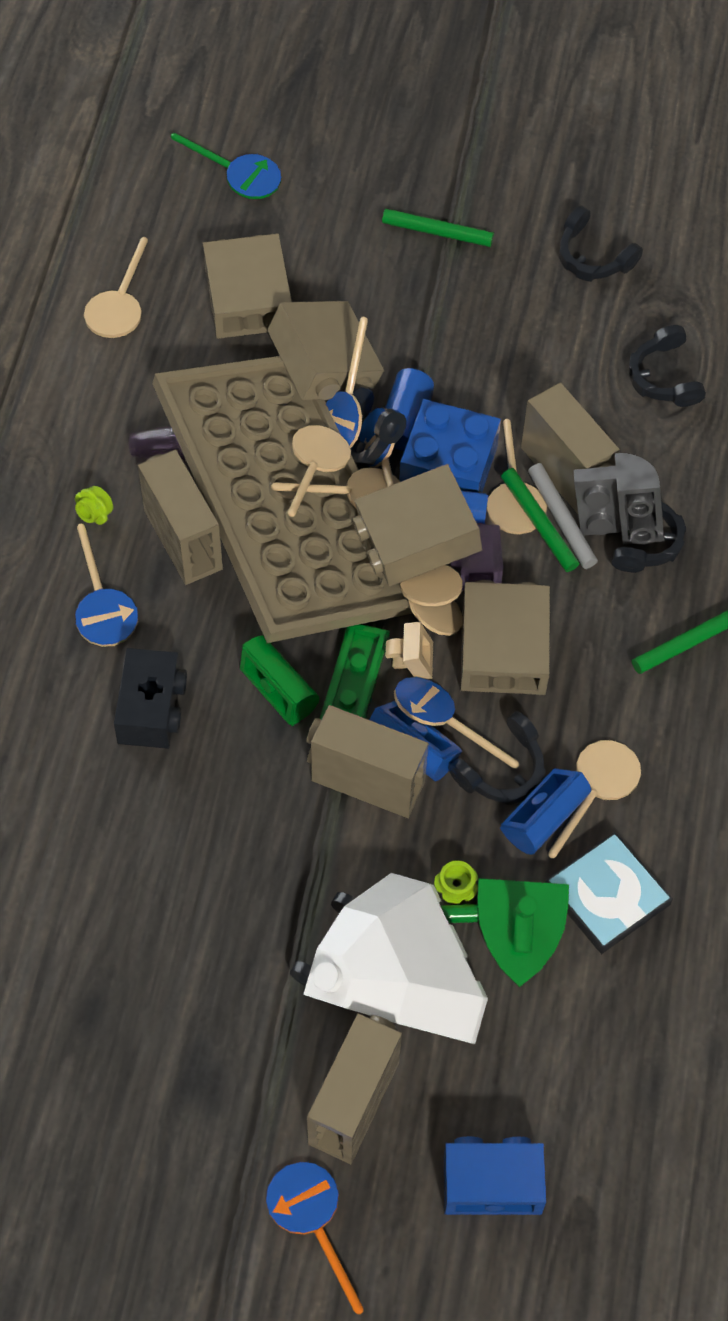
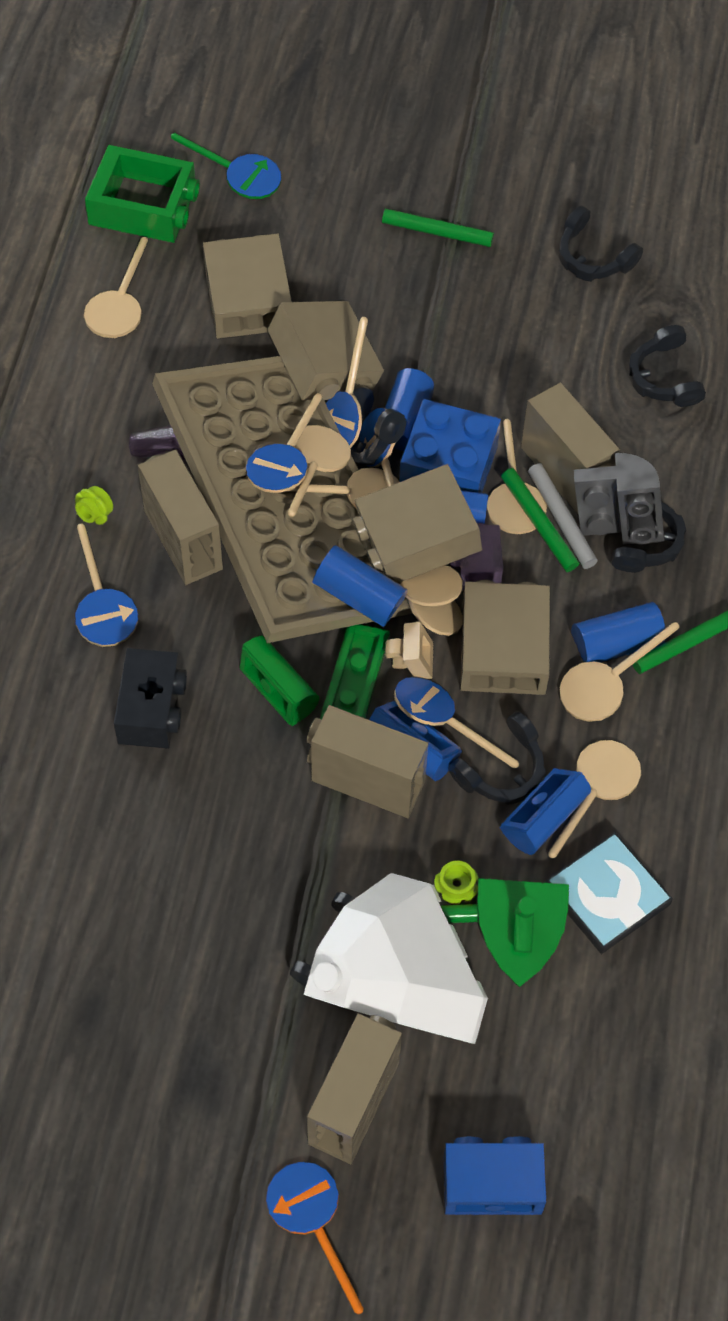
(136, 218): none -> green window
(281, 466): none -> blue piece
(359, 585): none -> blue brick
(595, 690): none -> tan piece
(617, 632): none -> blue brick

